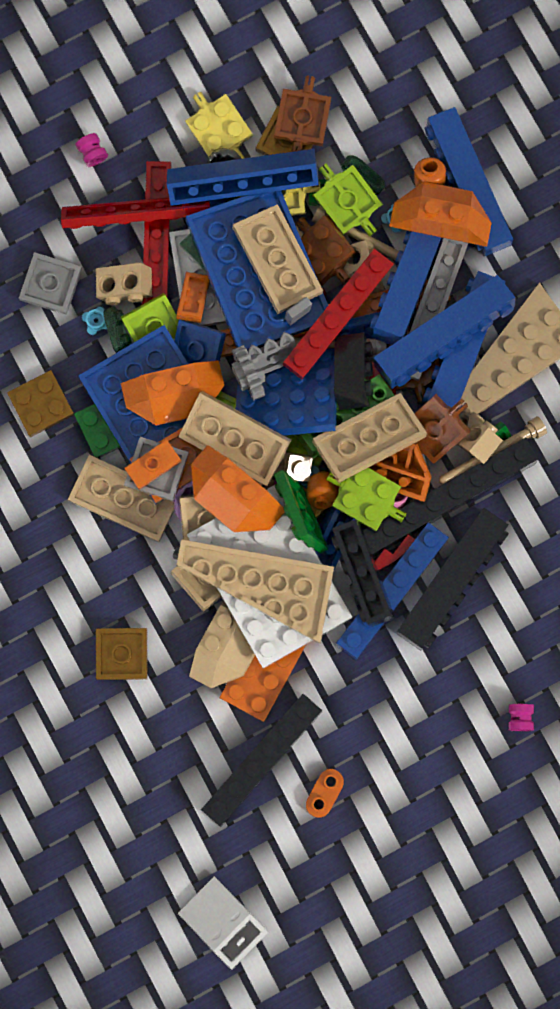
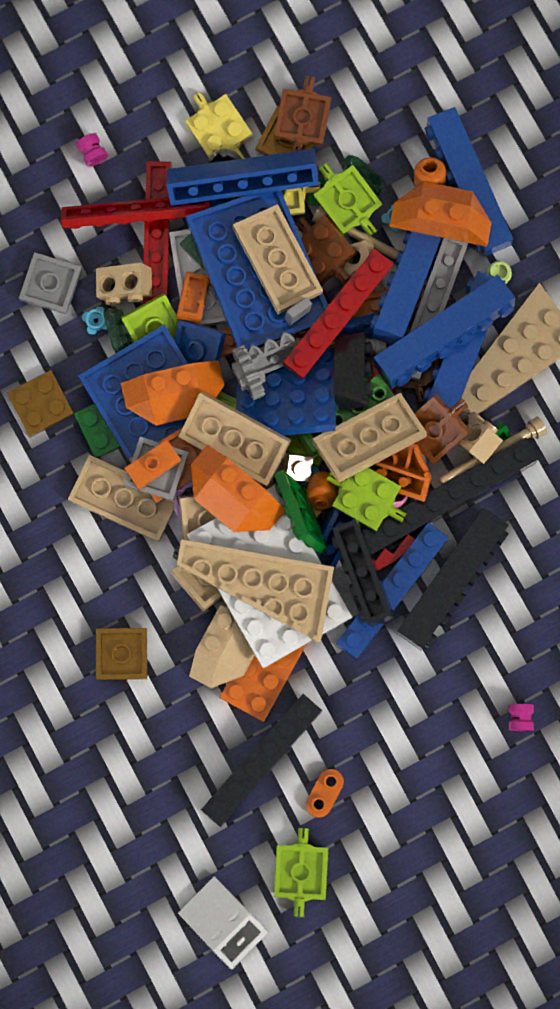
(301, 872): none -> lime plate
(501, 269): none -> yellowish green plate

